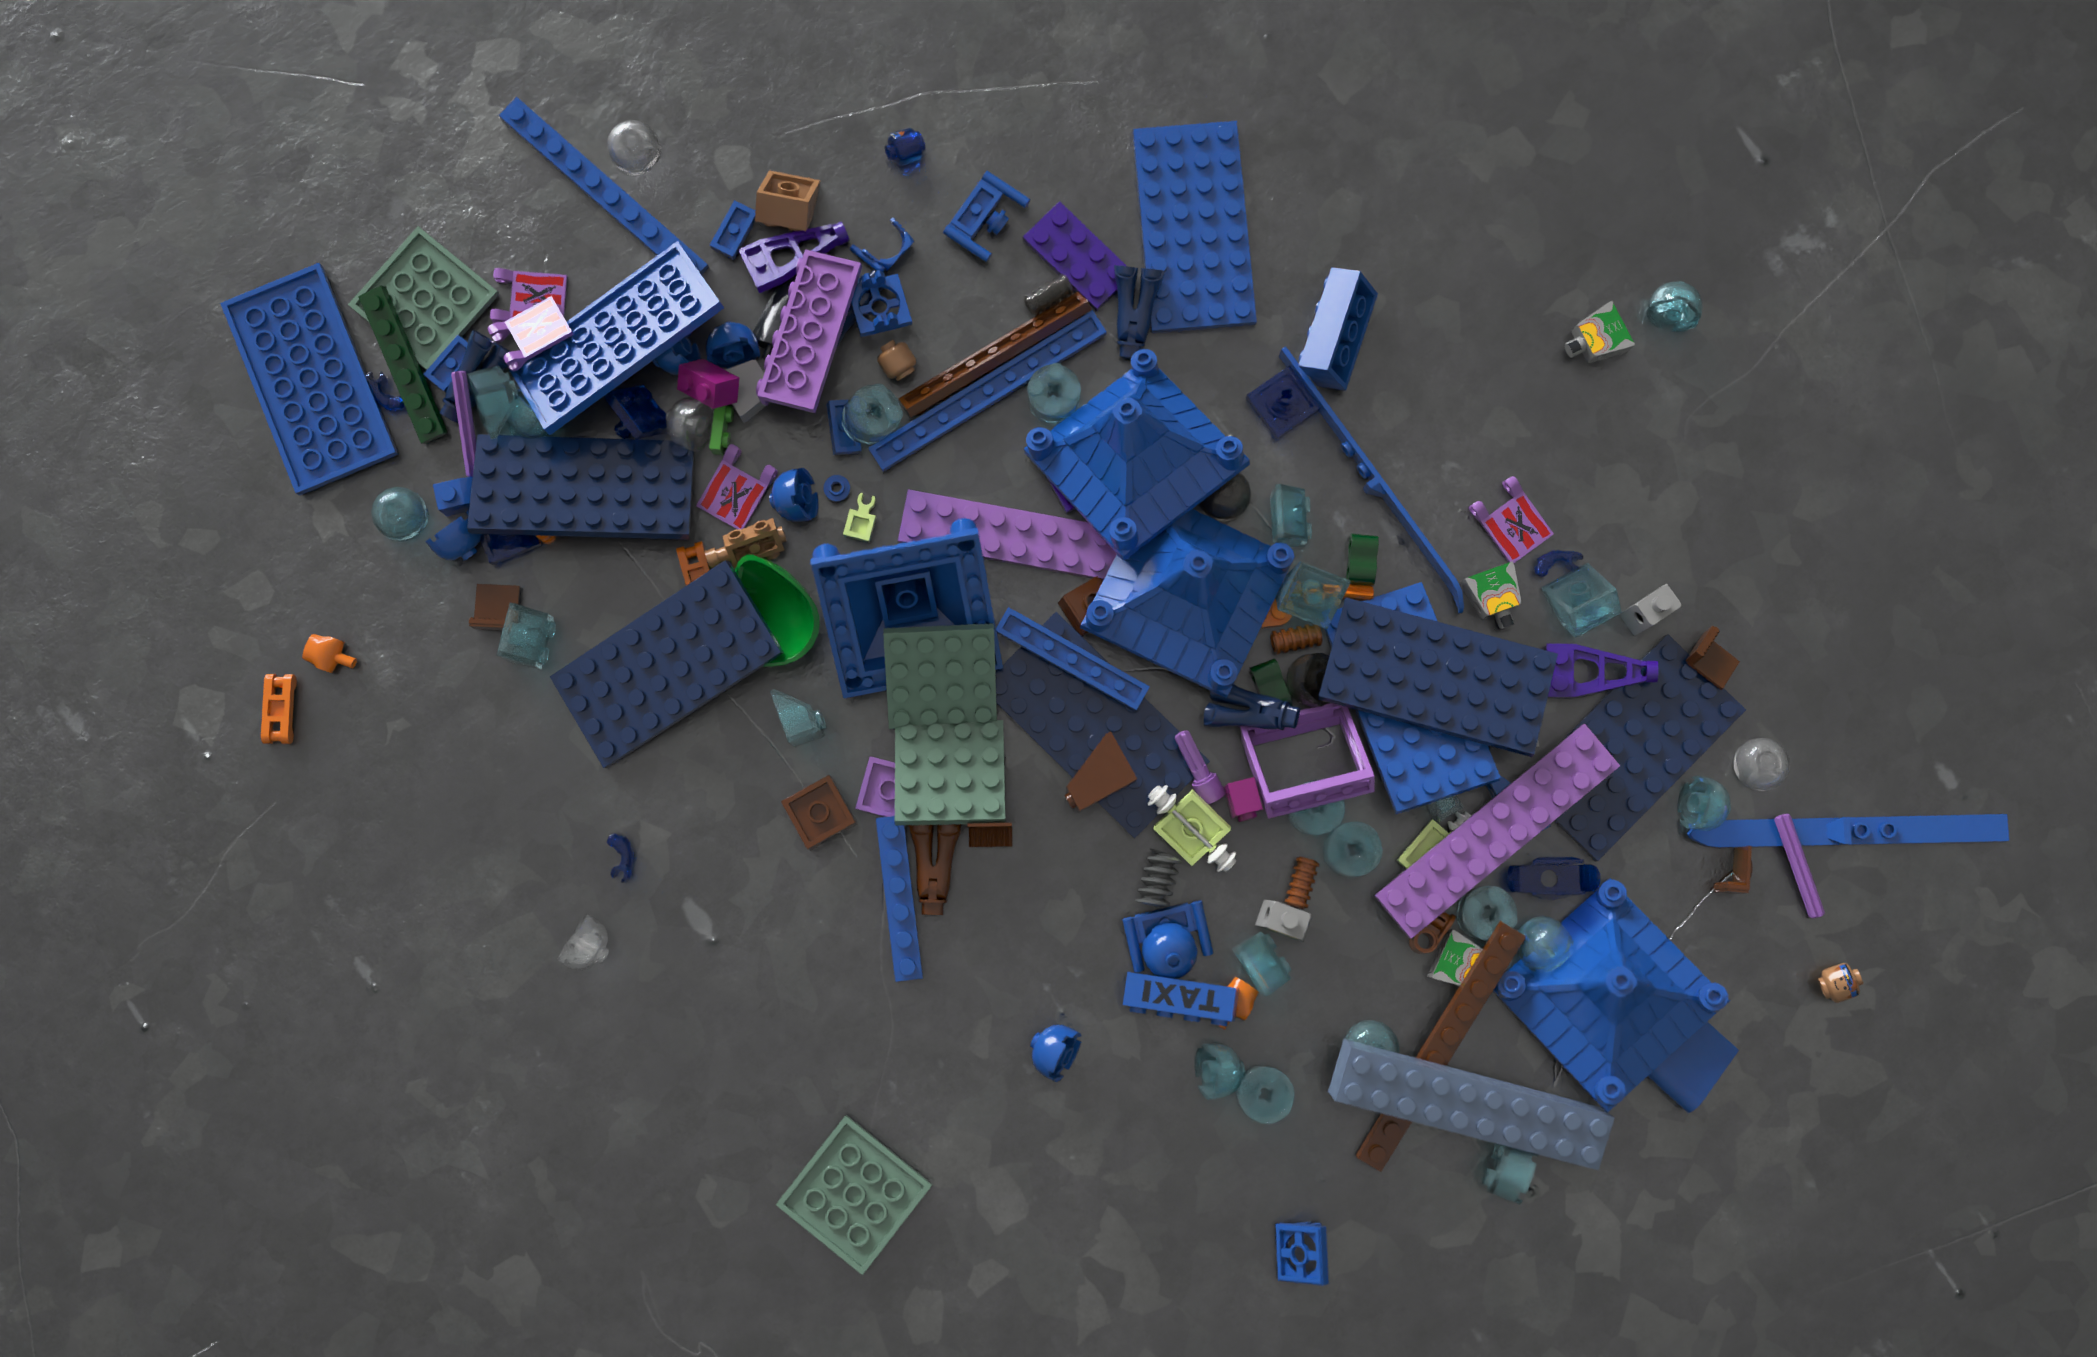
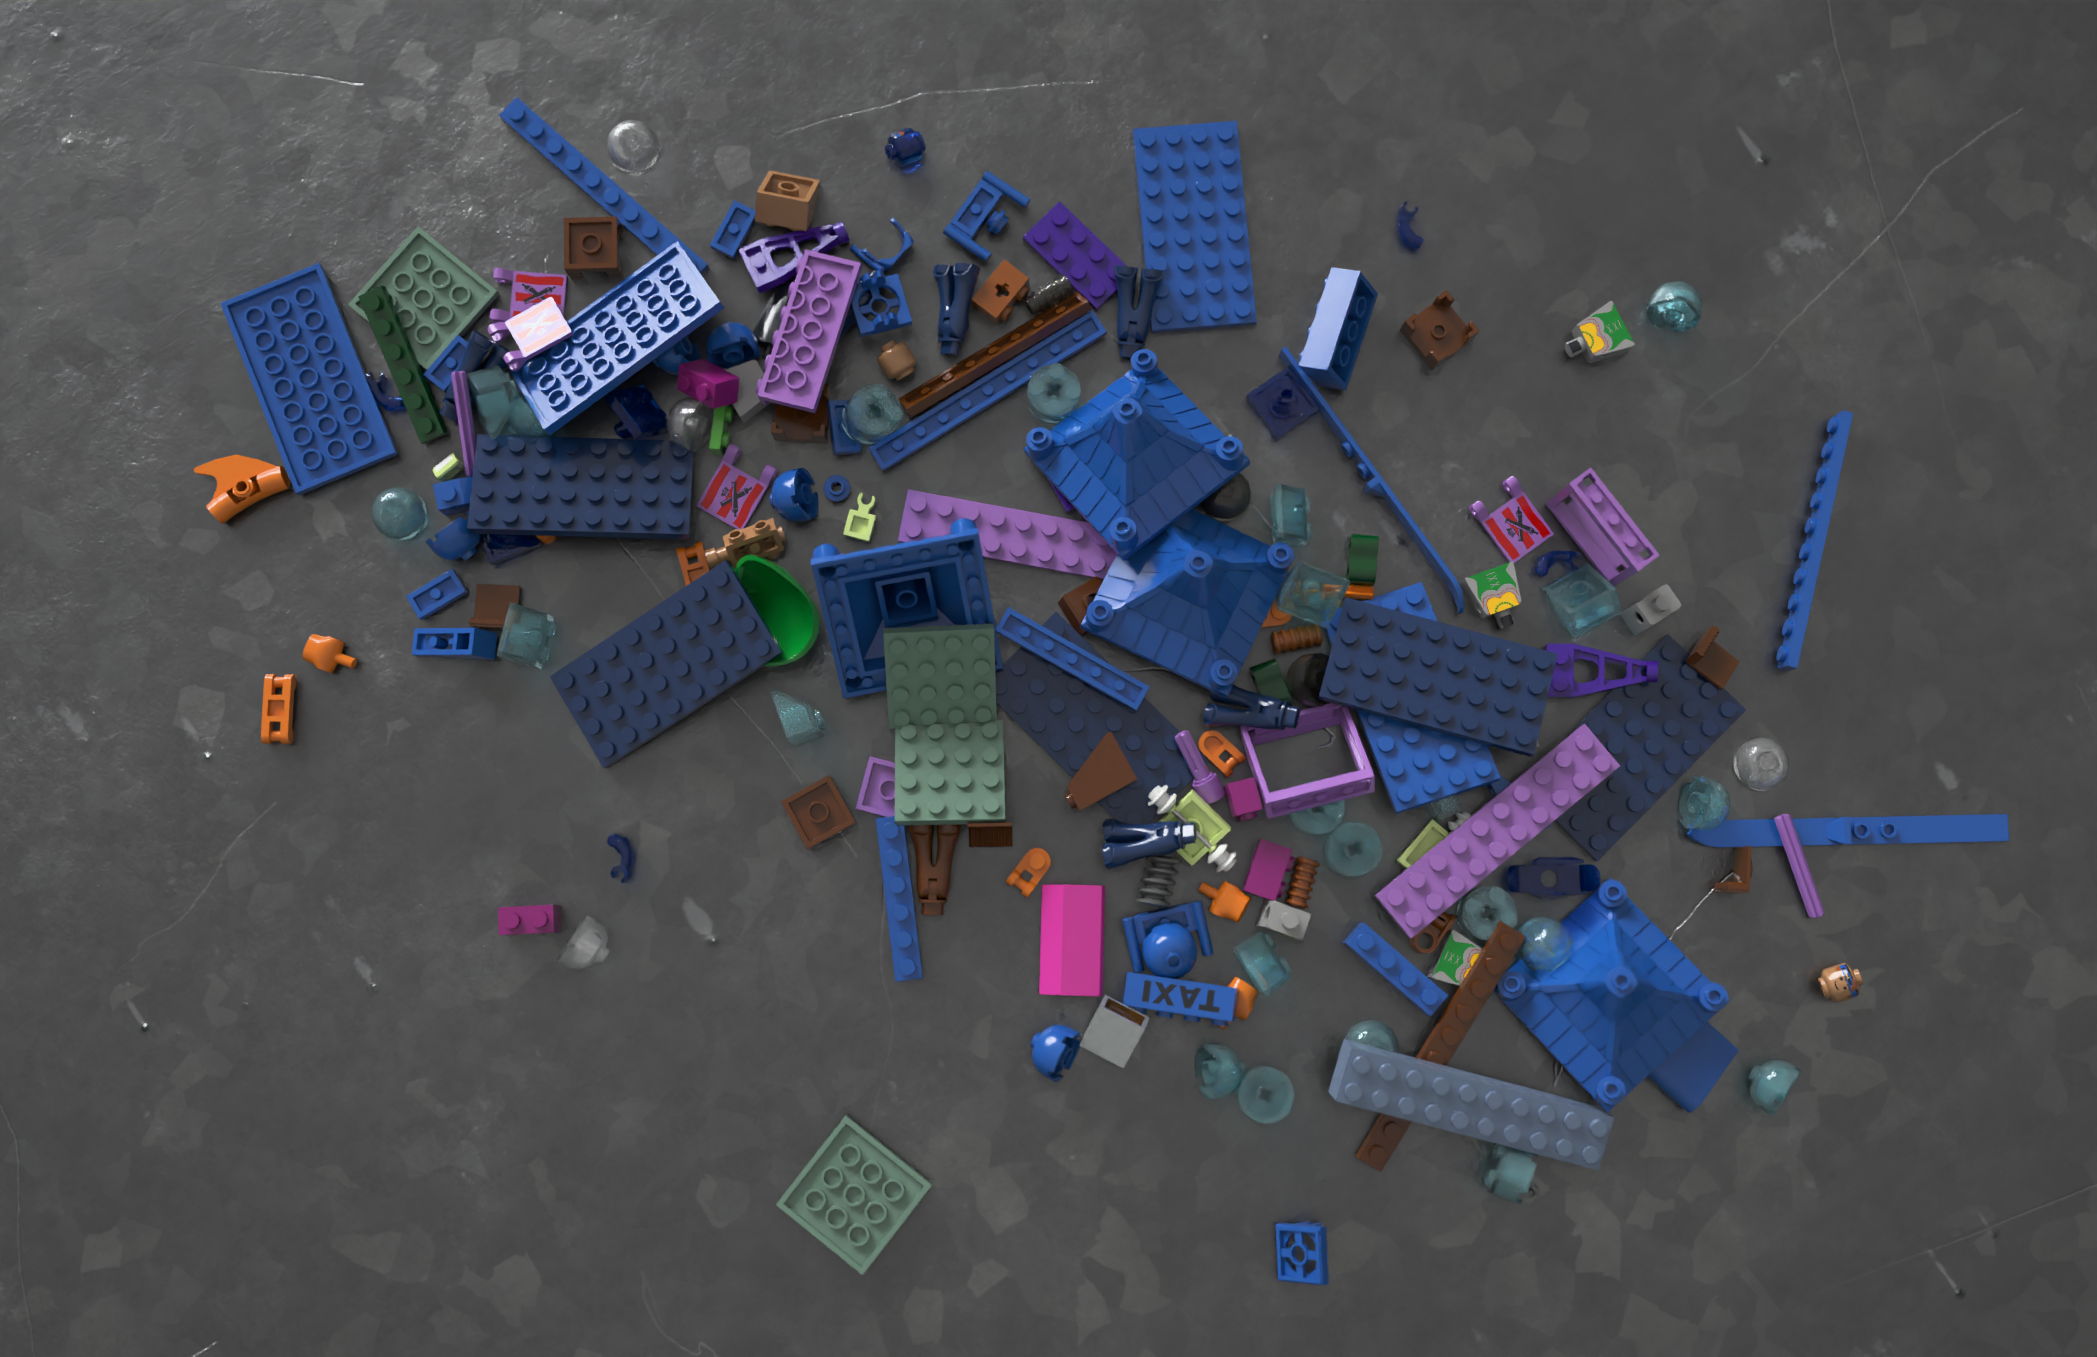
(241, 483): none -> orange pin
(437, 594): none -> blue plate
(448, 468): none -> yellowish green slope
(455, 643): none -> blue slope
(529, 919): none -> magenta brick
(592, 246): none -> reddish brown panel
(801, 425): none -> reddish brown panel
(955, 294): none -> dark blue piece
(1003, 279): none -> dark orange brick
(1037, 864): none -> orange plate
(1072, 940): none -> dark pink slope
(1114, 1031): none -> flat silver piece
(1135, 841): none -> dark blue piece
(1213, 744): none -> orange plate
(1227, 900): none -> orange piece
(1267, 870): none -> magenta brick
(1394, 969): none -> blue brick
(1406, 234): none -> clear blue piece
(1438, 331): none -> reddish brown panel
(1612, 521): none -> medium lavender window
(1772, 1084): none -> clear light blue cylinder
(1812, 549): none -> blue plate

